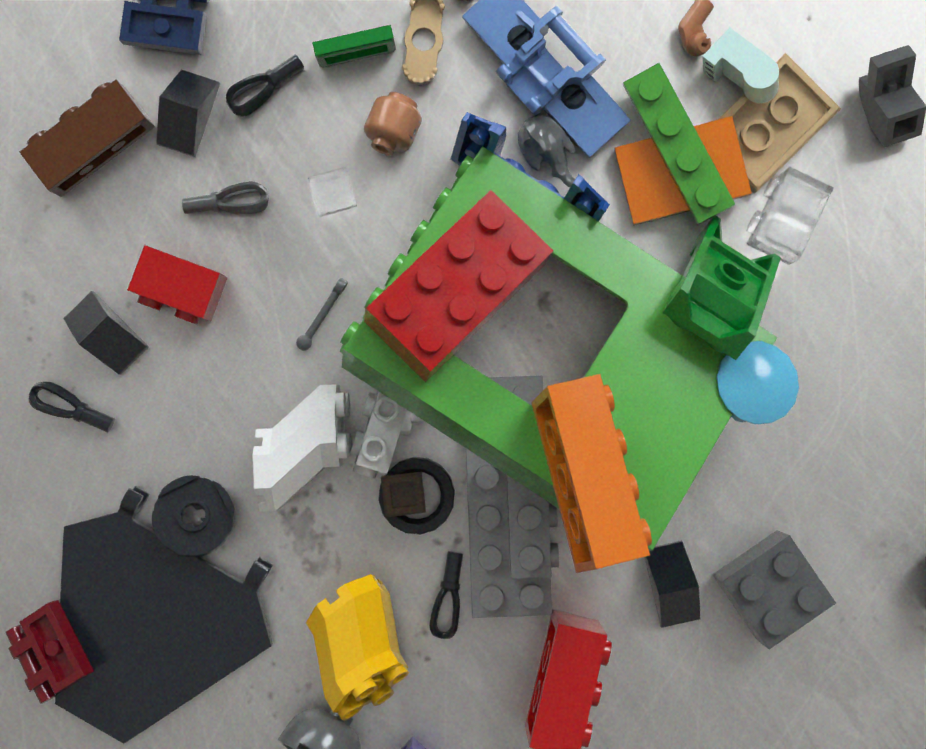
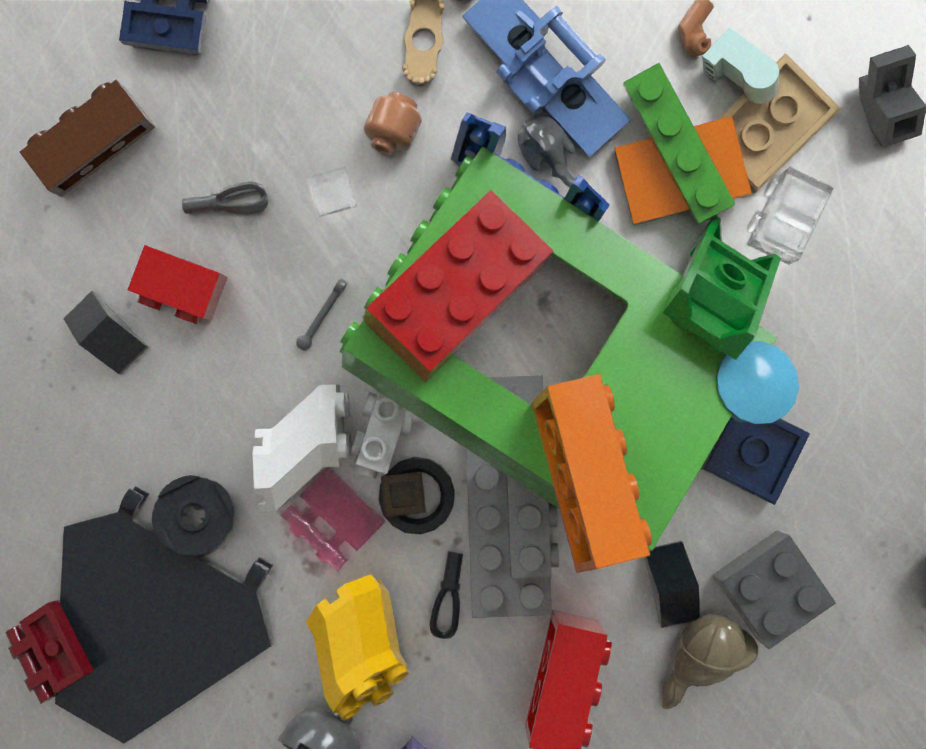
(81, 412): black piece -> none
(185, 112): black slope -> none
(273, 77): black piece -> none
(341, 509): none -> clear pink plate
(354, 46): green tile -> none
(708, 654): none -> dark tan piece
(757, 456): none -> dark blue plate

